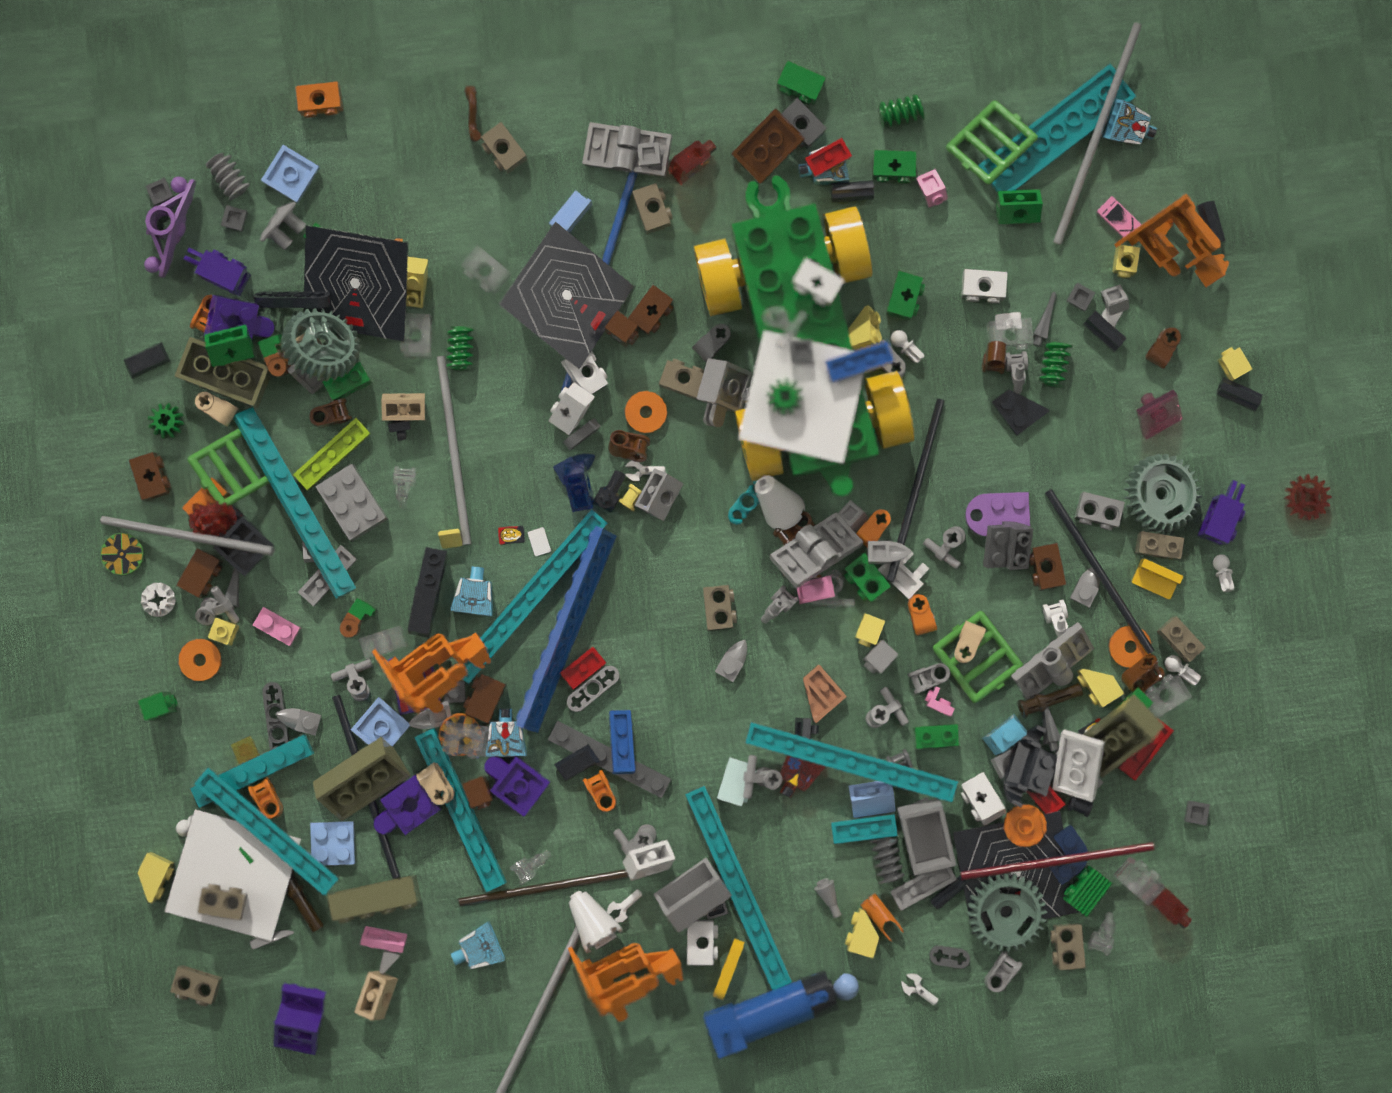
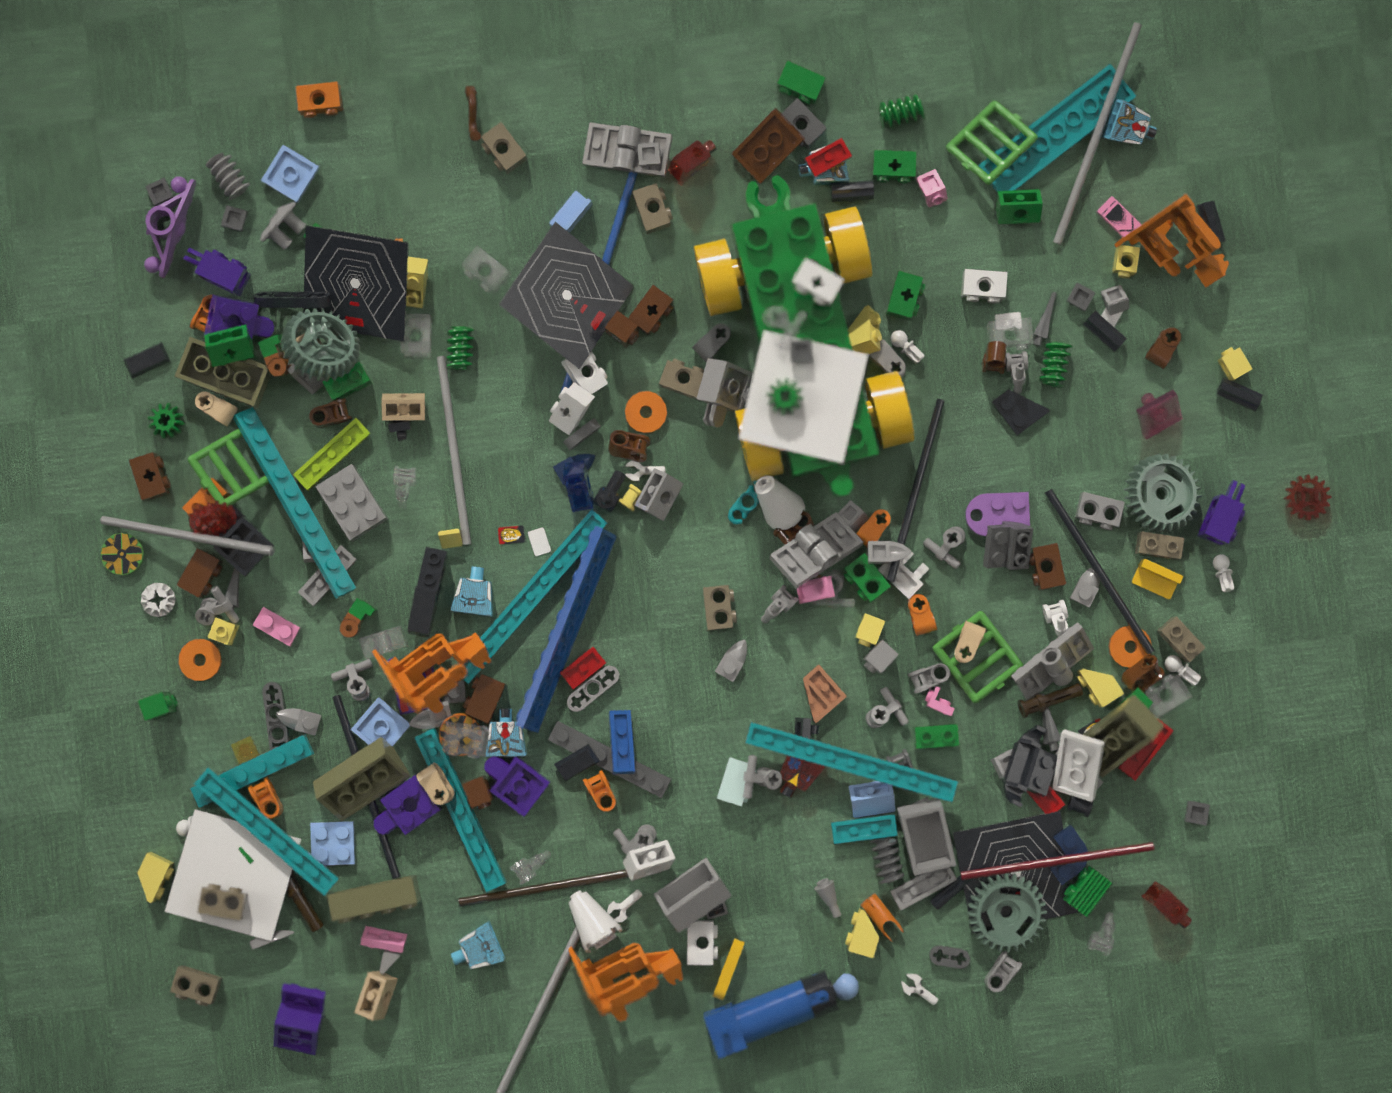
(738, 888): teal plate -> none
(859, 361): blue plate -> none
(981, 787): white brick -> none
(1005, 735): medium azure torso -> none
(1018, 825): orange tile -> none
(1073, 945): dark tan brick -> none
(1139, 881): clear brick -> none

